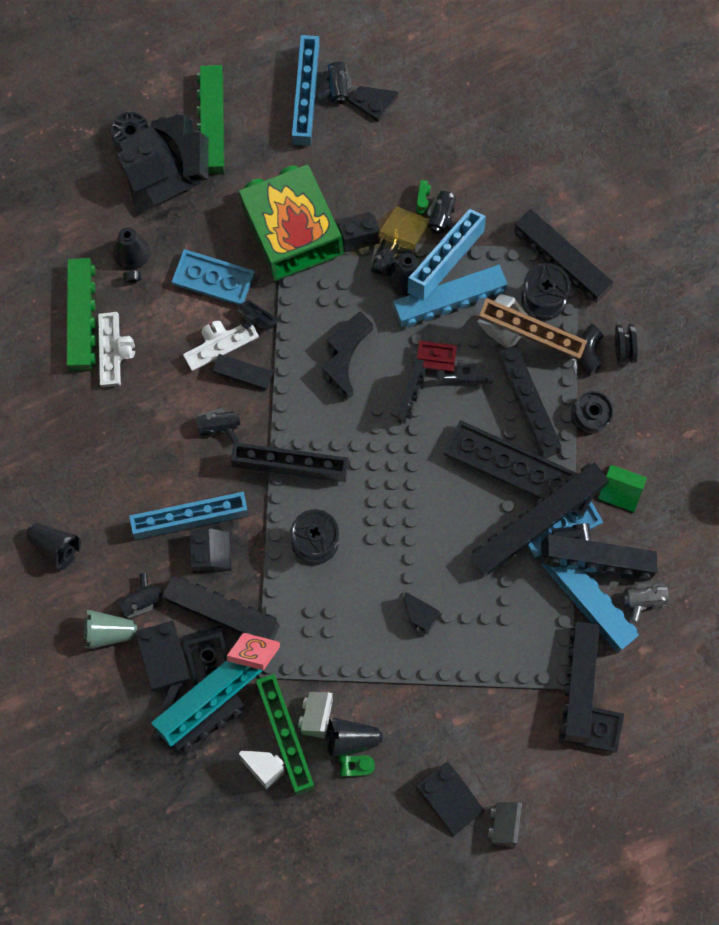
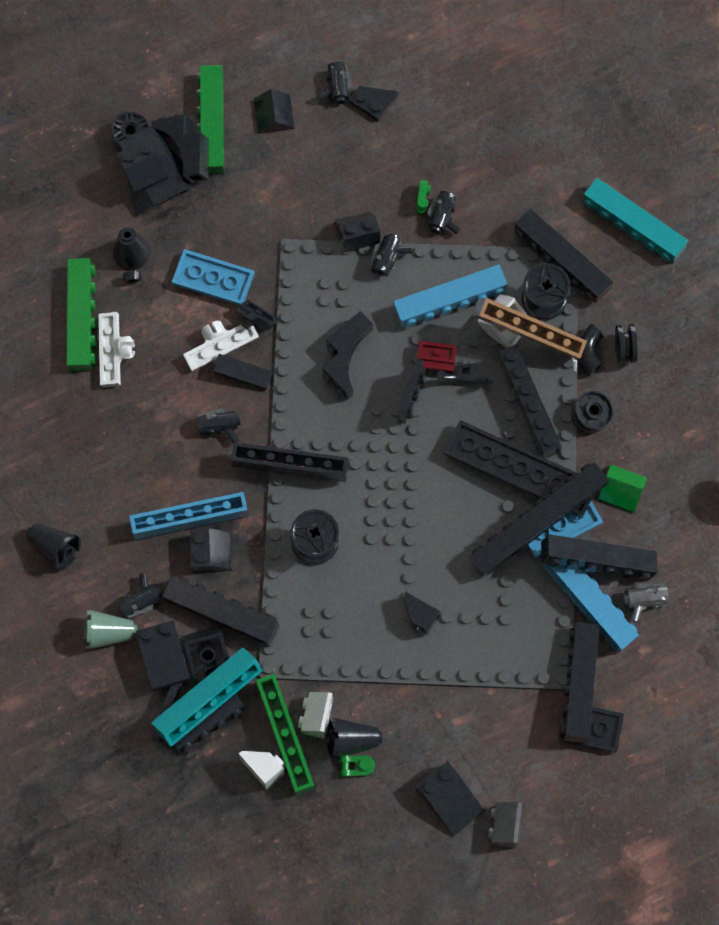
(253, 651): coral tile -> none
(273, 111): none -> black slope
(291, 221): green brick -> none
(305, 90): dark azure brick -> none
(401, 272): black cone -> none
(404, 228): clear yellow tile -> none
(446, 254): dark azure brick -> none
(577, 531): black piece -> none
(634, 220): none -> teal brick

